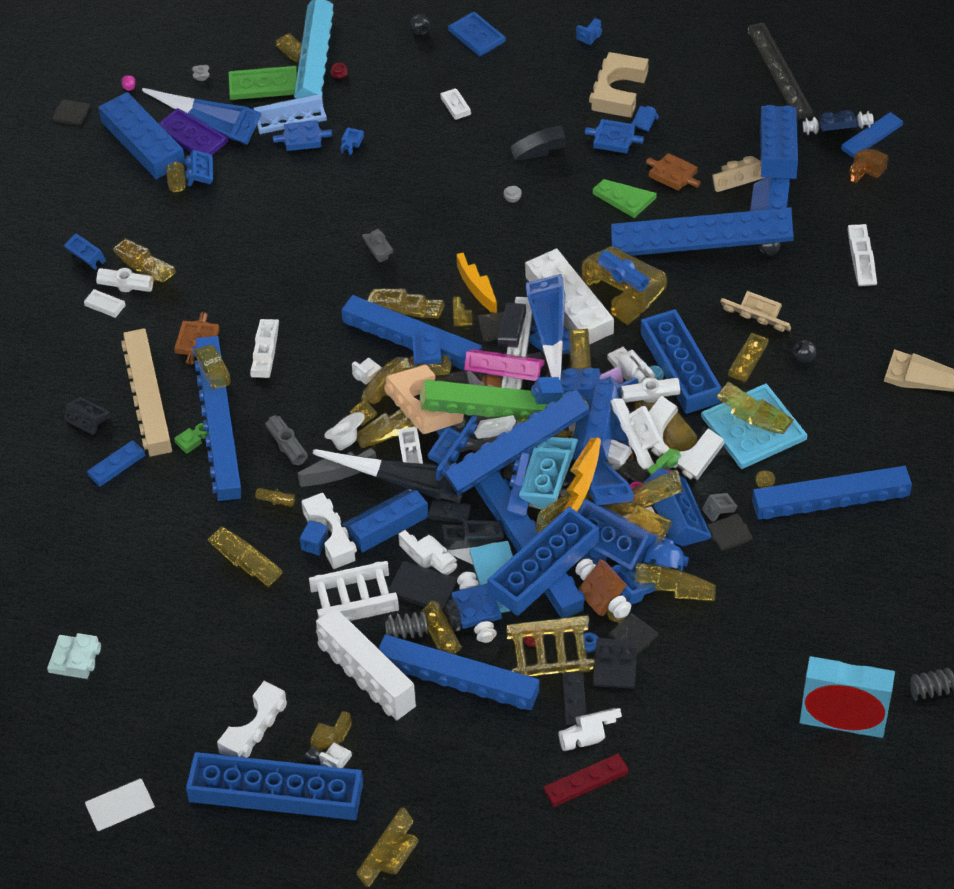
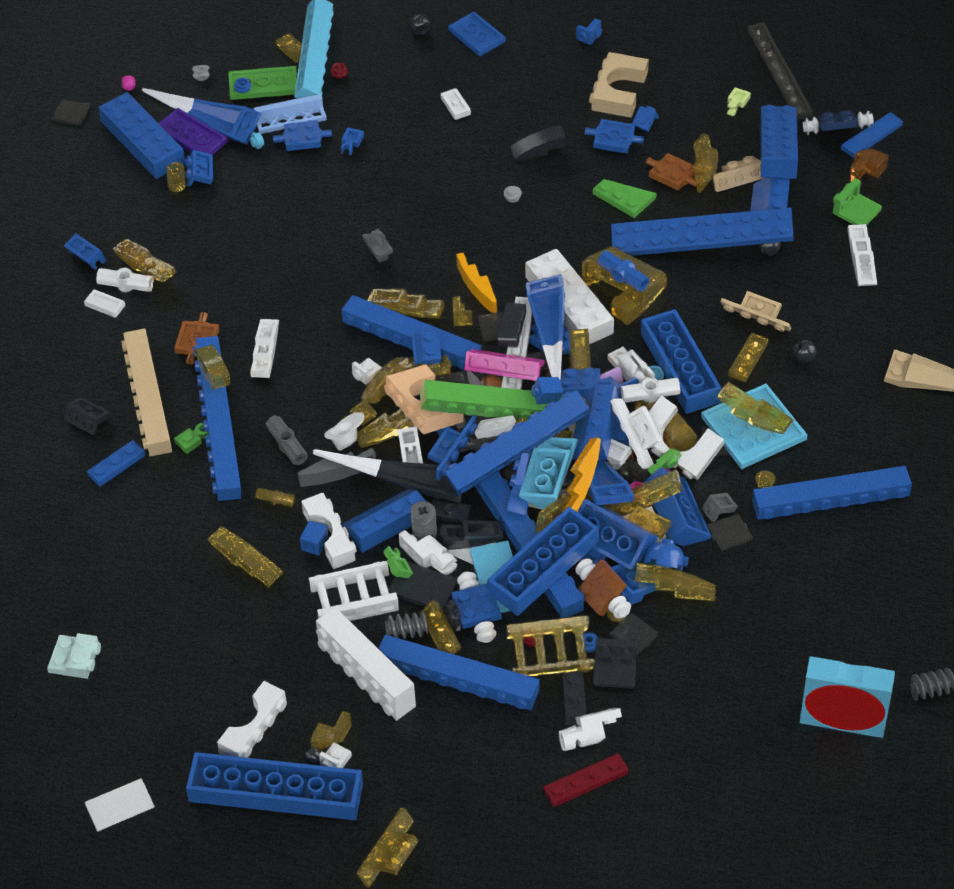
(242, 85): none -> blue plate
(256, 140): none -> medium azure plate
(398, 565): none -> bright green plate
(423, 520): none -> dark grey piece
(706, 162): none -> clear yellow slope
(737, 98): none -> yellowish green plate
(854, 206): none -> bright green bracket

